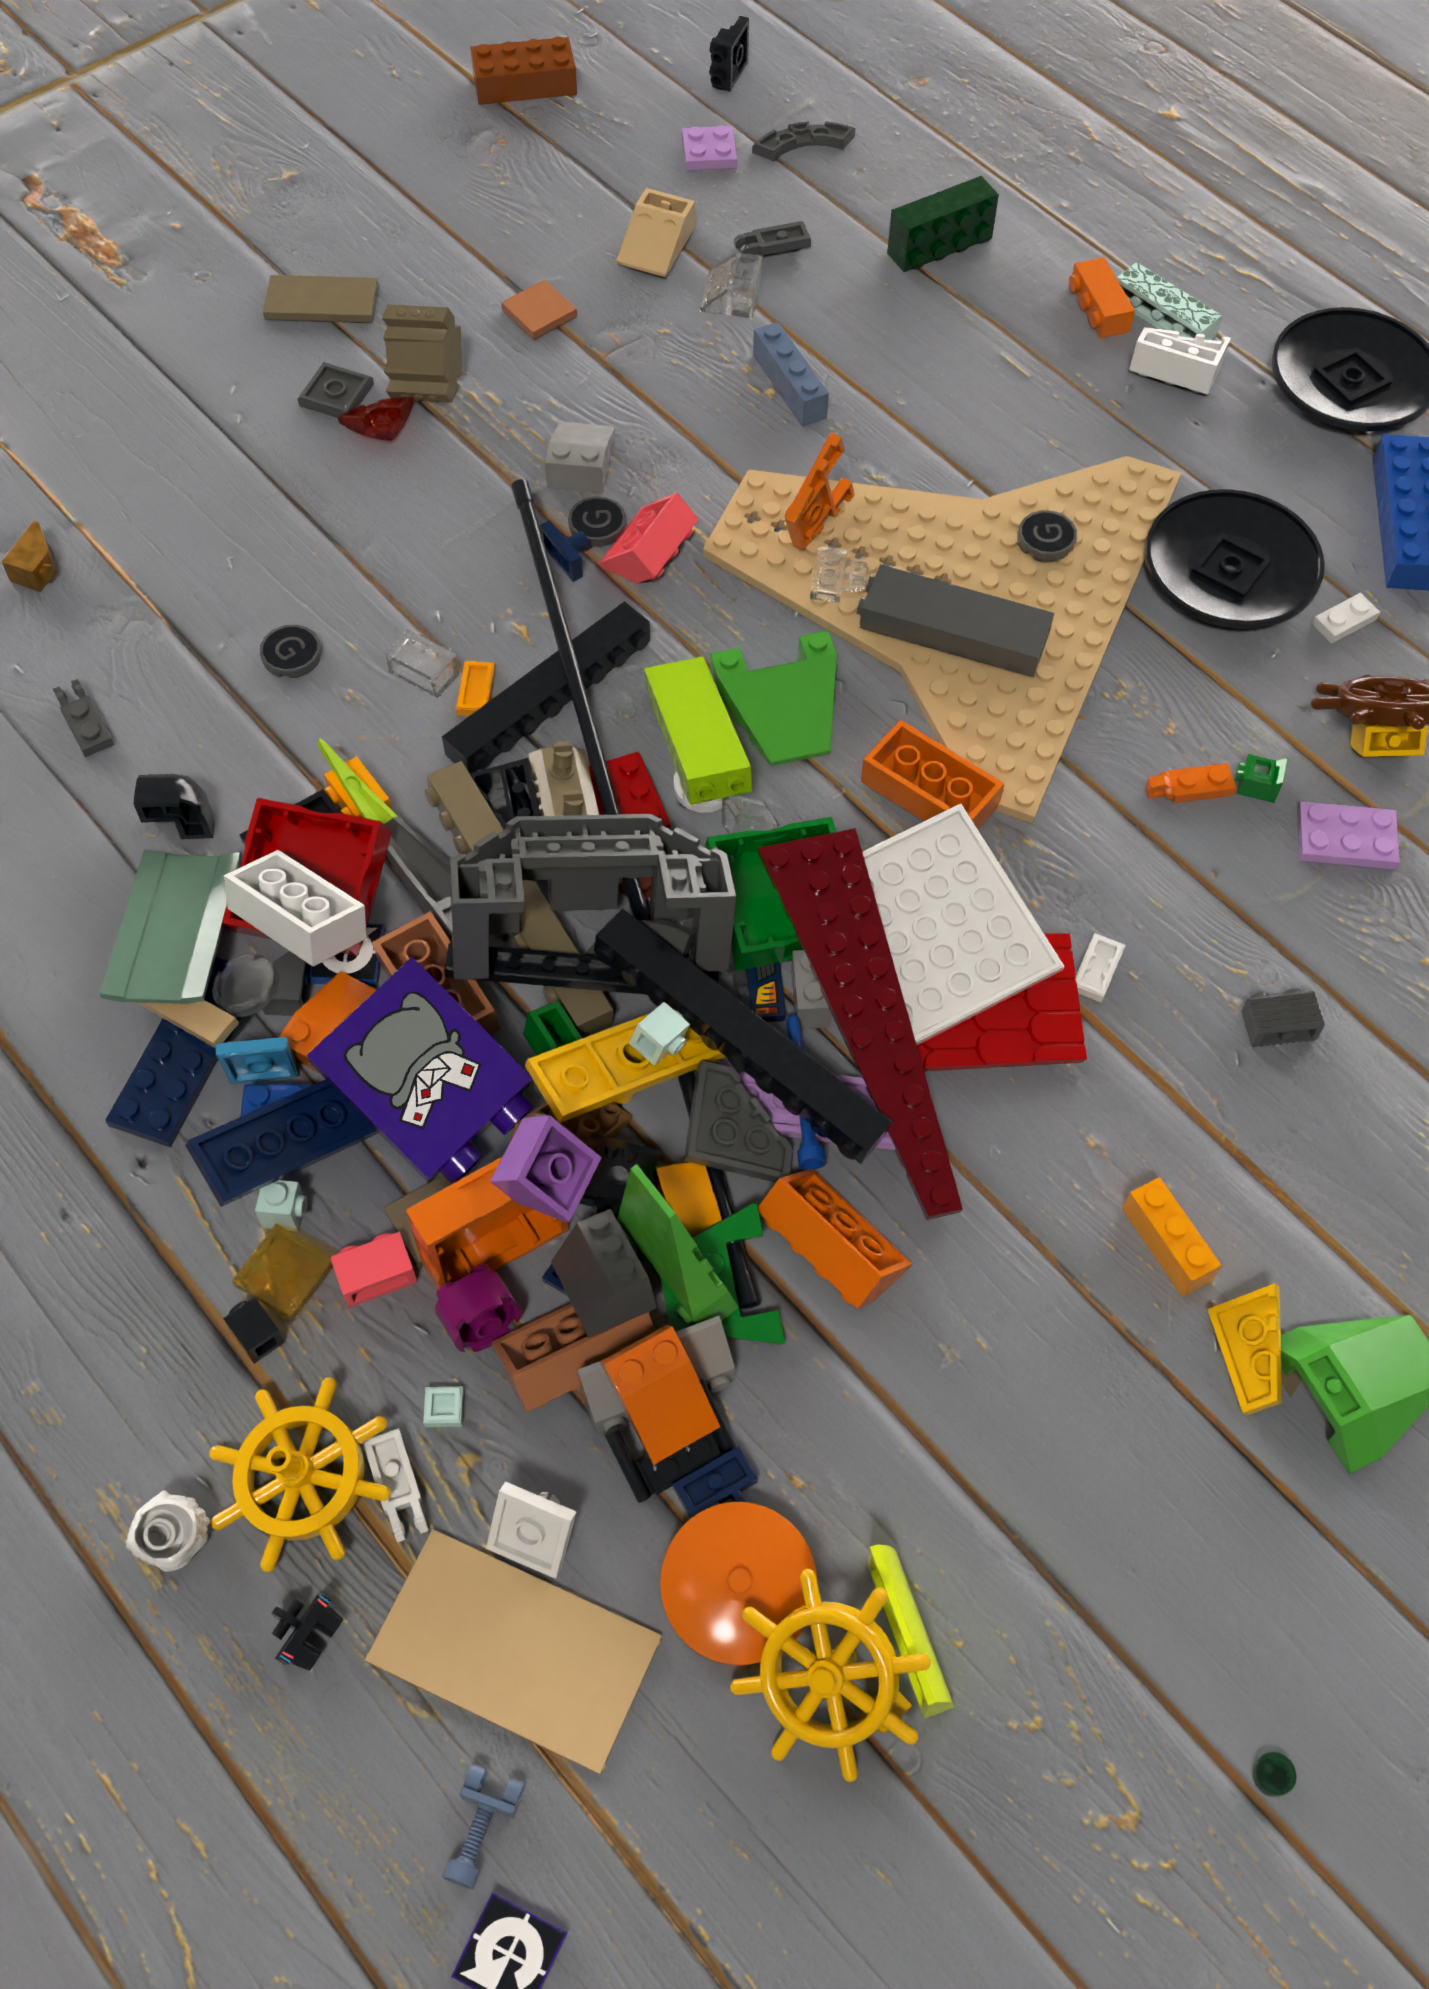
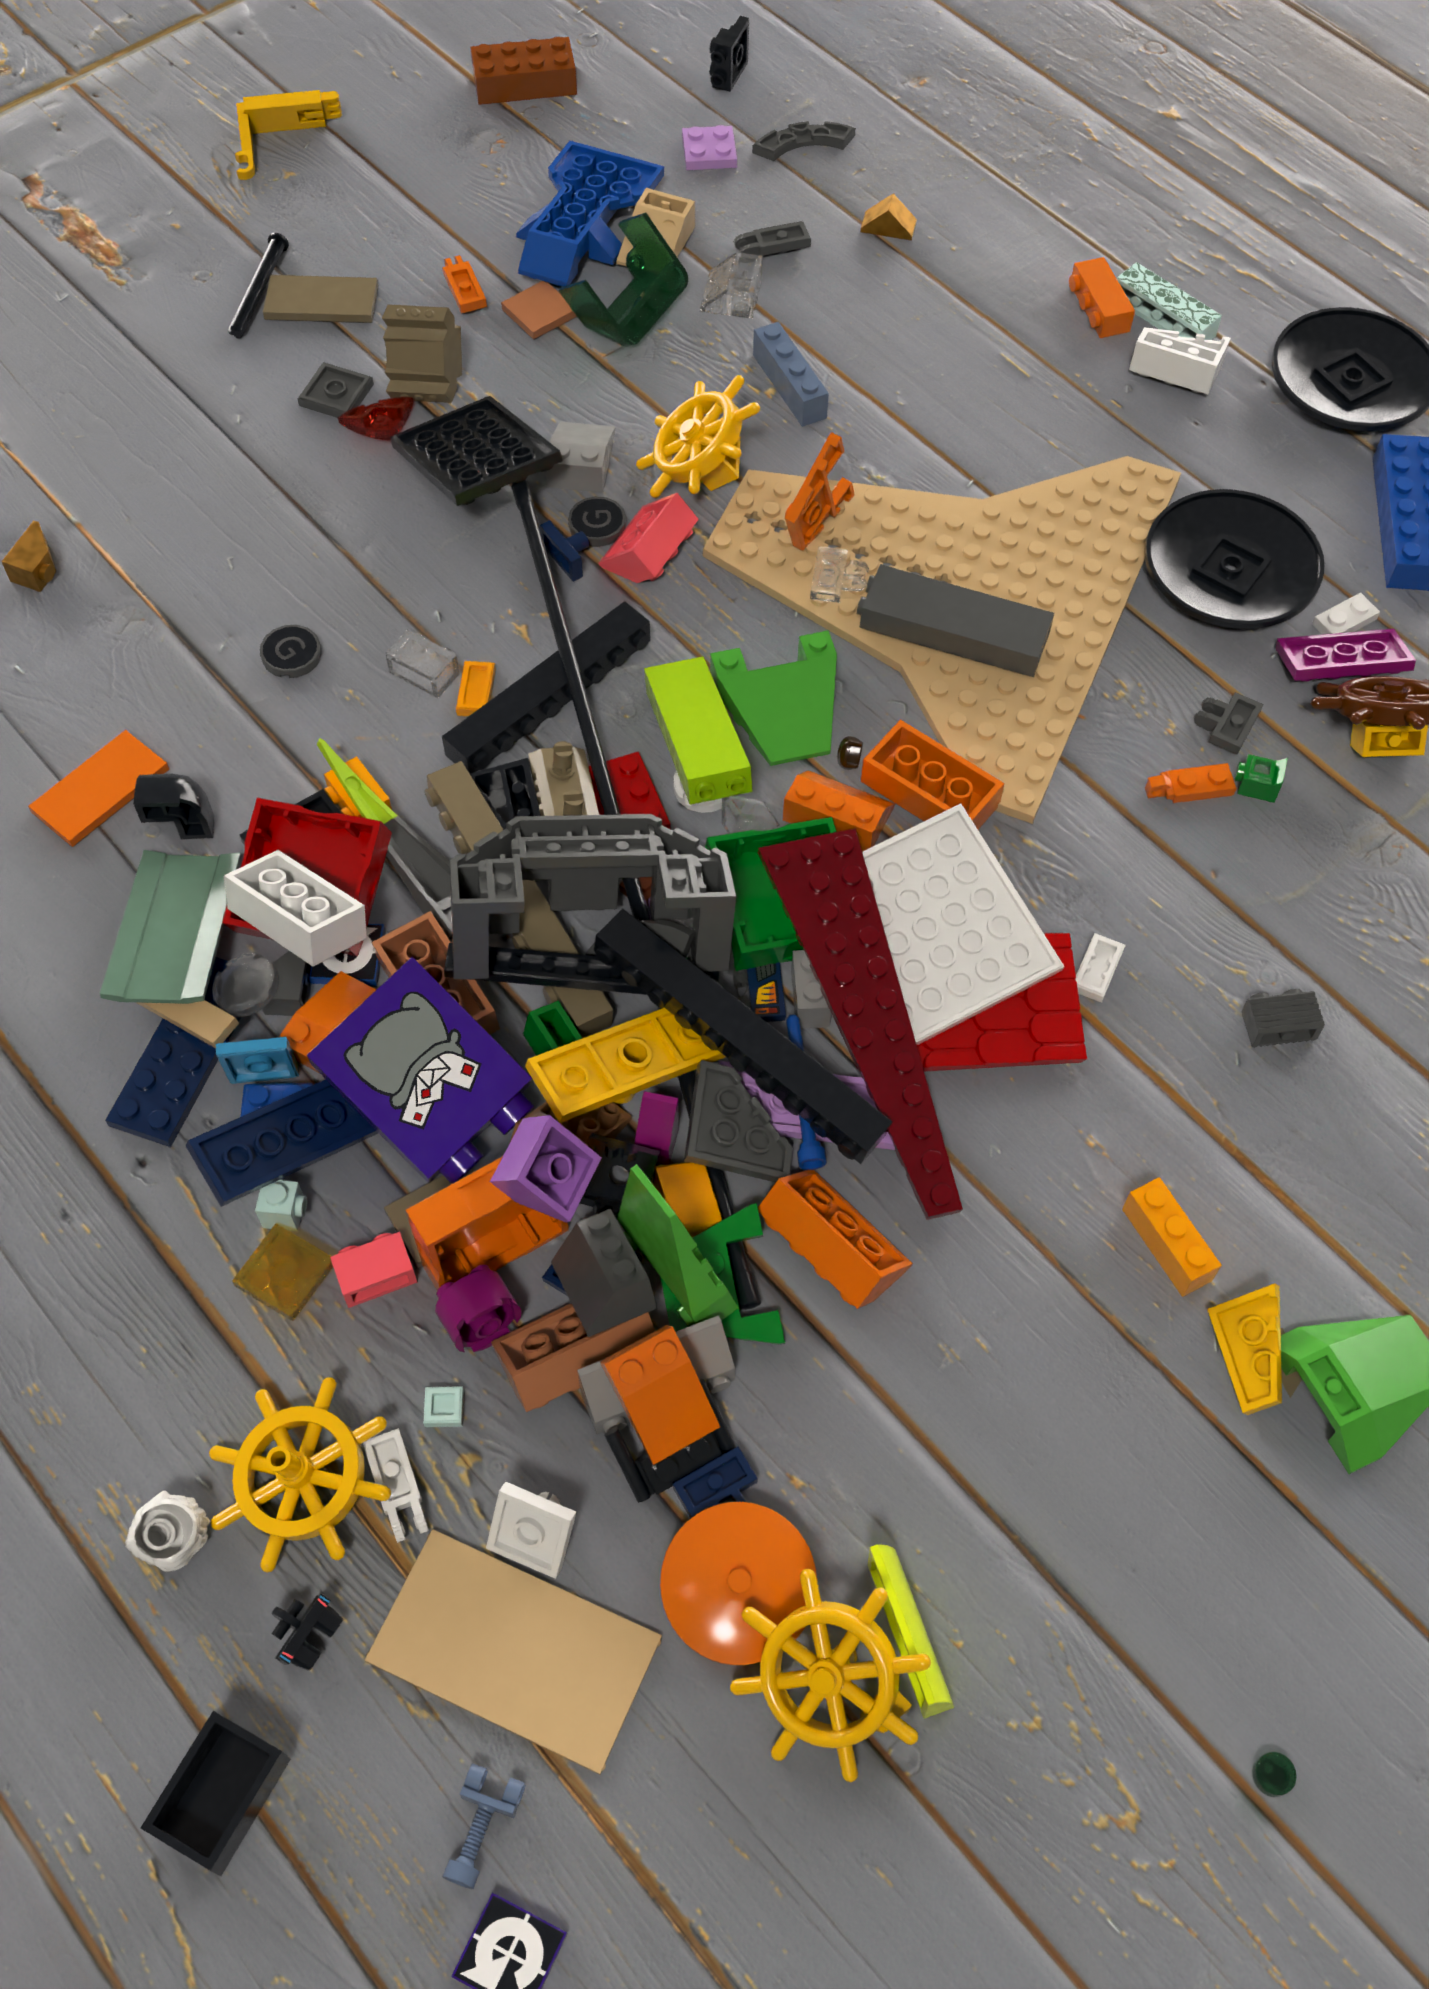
(84, 720): dark grey hinge -> none
(96, 788): none -> orange tile
(216, 1793): none -> black piece
(253, 1329): black brick -> none
(277, 245): none -> black axle
(281, 113): none -> yellow hinge
(464, 285): none -> orange hinge
(475, 450): none -> black plate
(590, 191): none -> blue piece
(655, 286): none -> clear green windscreen
(658, 1125): none -> magenta slope
(660, 1034): light aqua brick -> none
(708, 441): none -> yellow piece
(849, 753): none -> dark brown piece
(850, 808): none -> orange slope
(889, 219): none -> pearl gold slope
(942, 223): dark green brick -> none
(1047, 535): tile -> none
(1229, 721): none -> dark grey hinge
(1345, 654): none -> magenta plate
(1348, 835): lavender plate -> none

